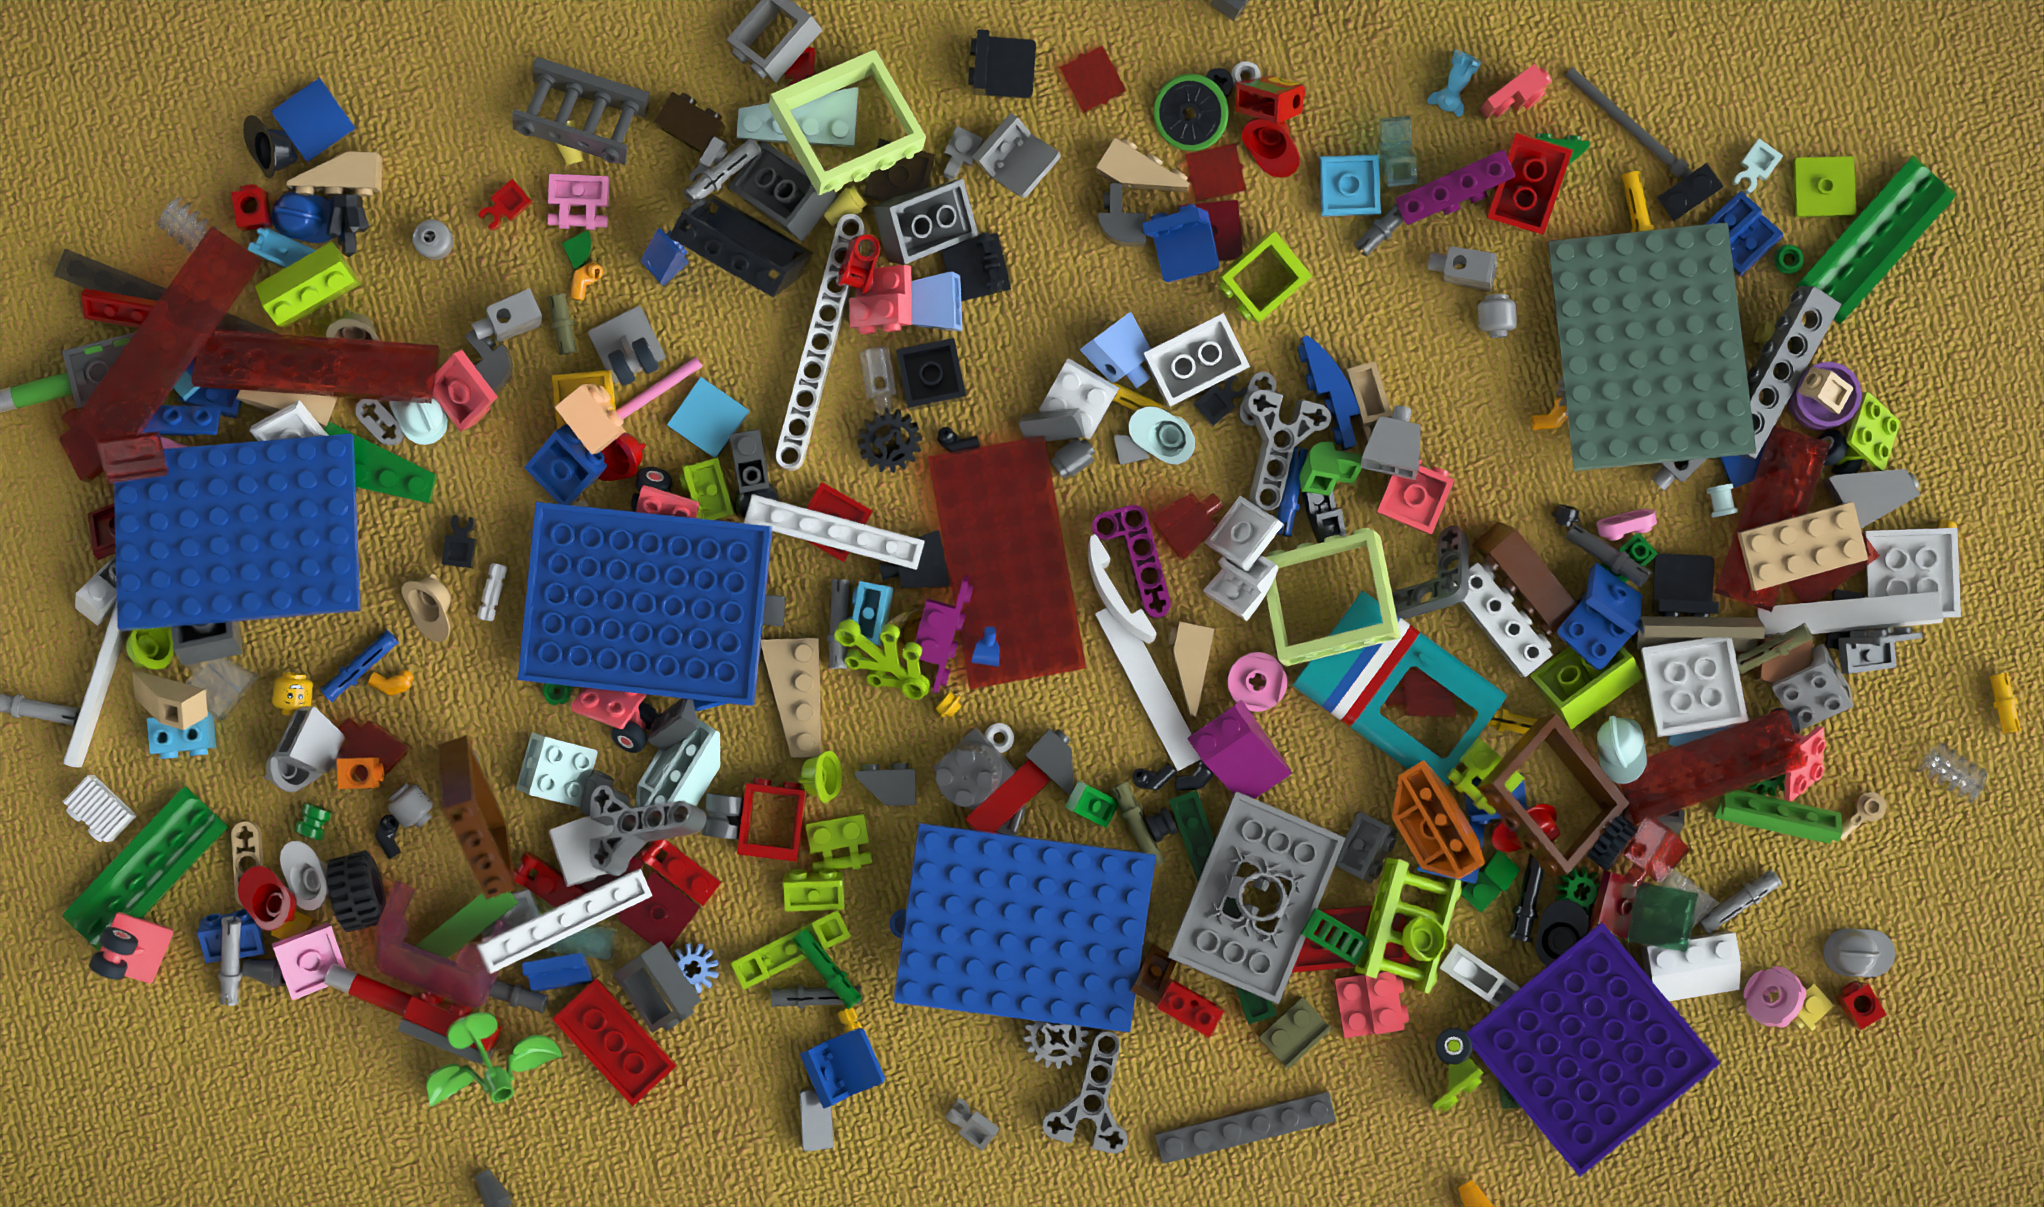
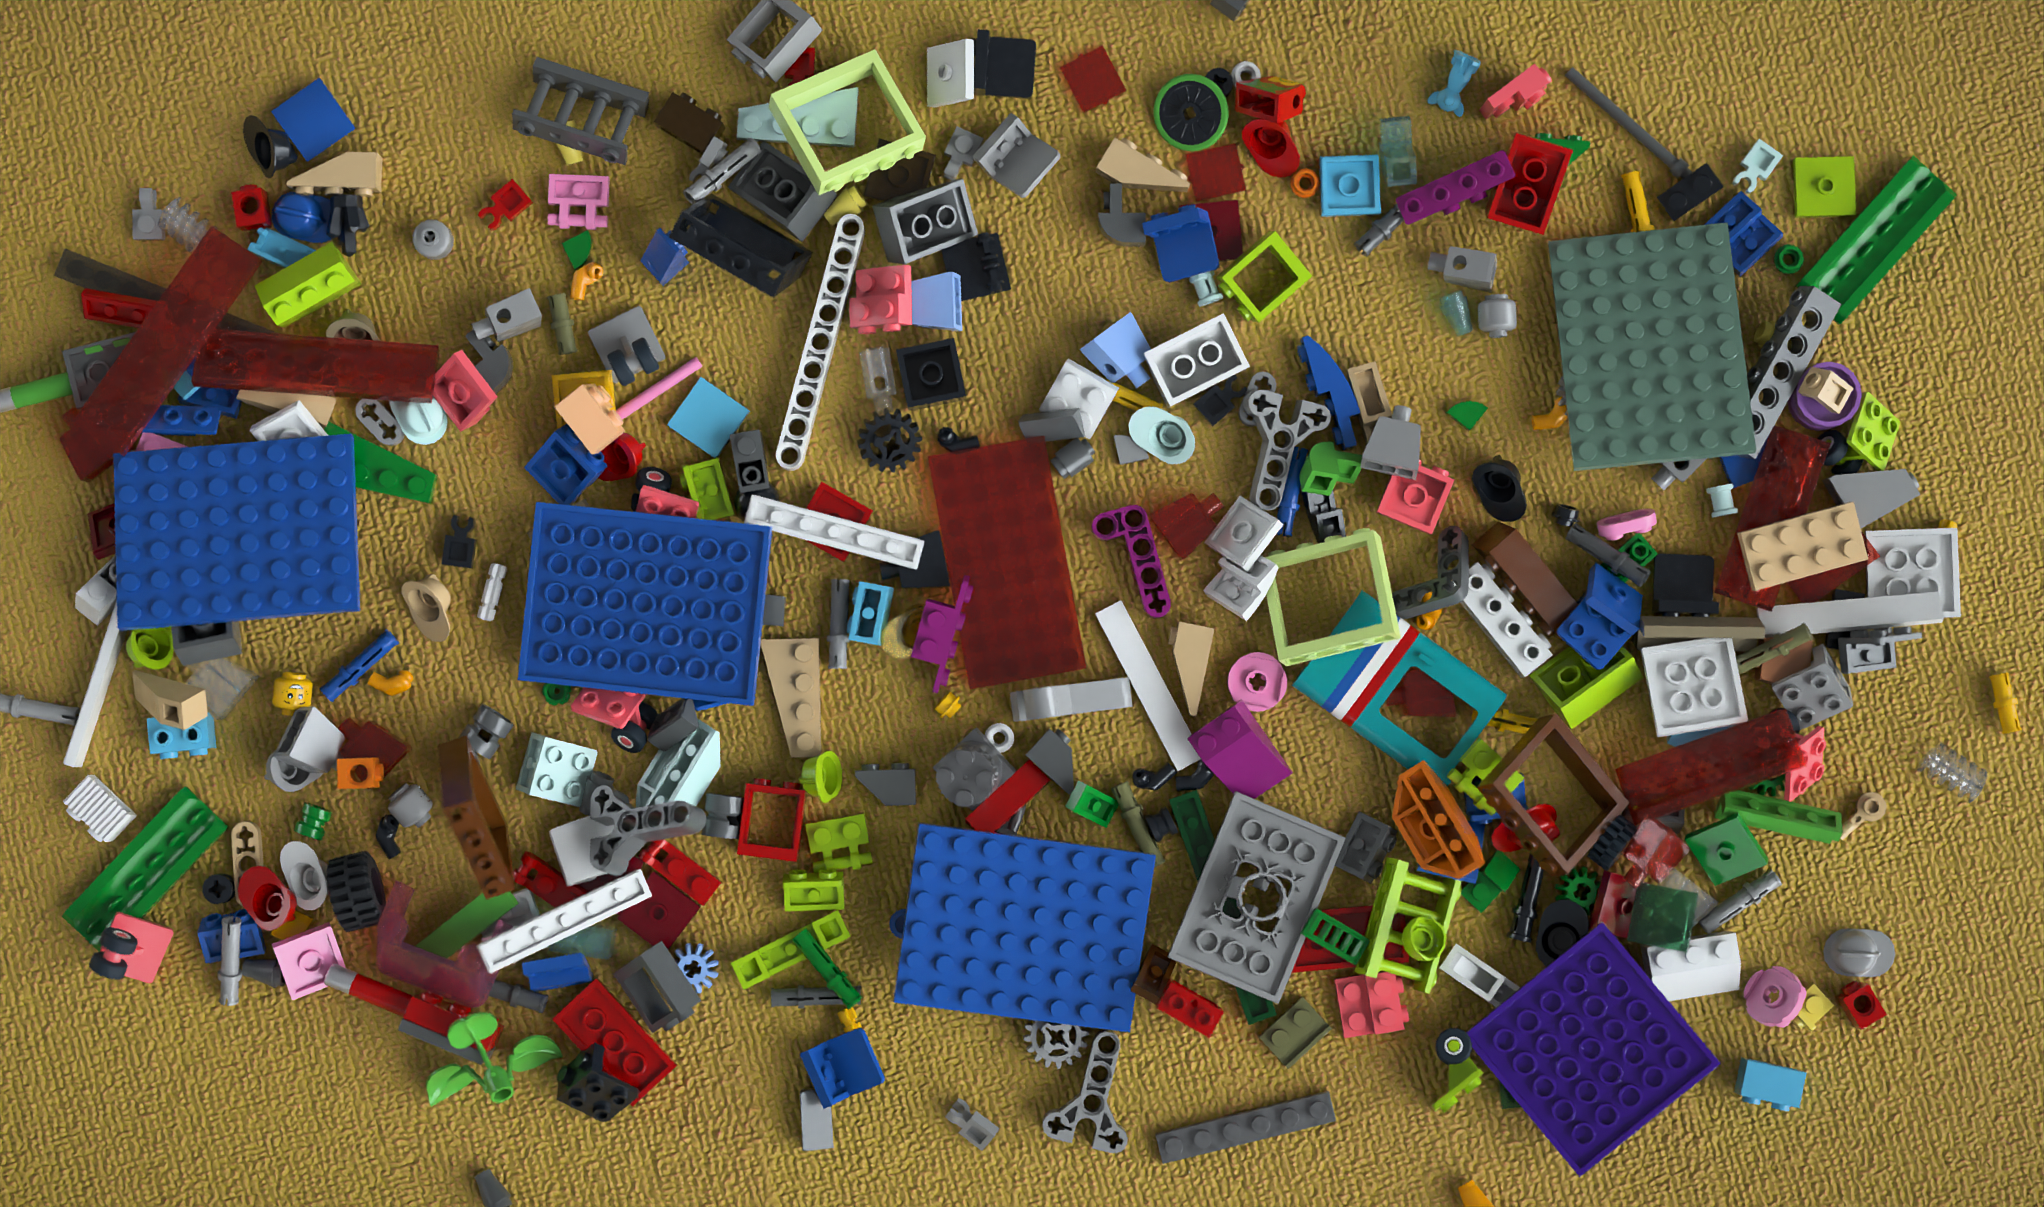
(132, 457): clear red plate -> none
(146, 220): none -> light grey plate
(224, 887): none -> black wheel
(491, 722): none -> dark grey wheel
(590, 1089): none -> black bracket
(858, 265): red piece -> none
(912, 682): lime plant -> none
(950, 73): none -> white plate
(987, 649): blue piece -> none
(1070, 699): none -> light grey beam
(1135, 623): white slope -> none
(1206, 288): none -> light aqua bush
(1307, 174): none -> orange plate
(1428, 620): none -> light orange arm
(1456, 311): none -> clear light blue cone
(1467, 413): none -> green tile
(1500, 489): none -> black piece
(1621, 749): light aqua piece -> none
(1726, 849): none -> green plate
(1769, 1083): none -> medium azure brick

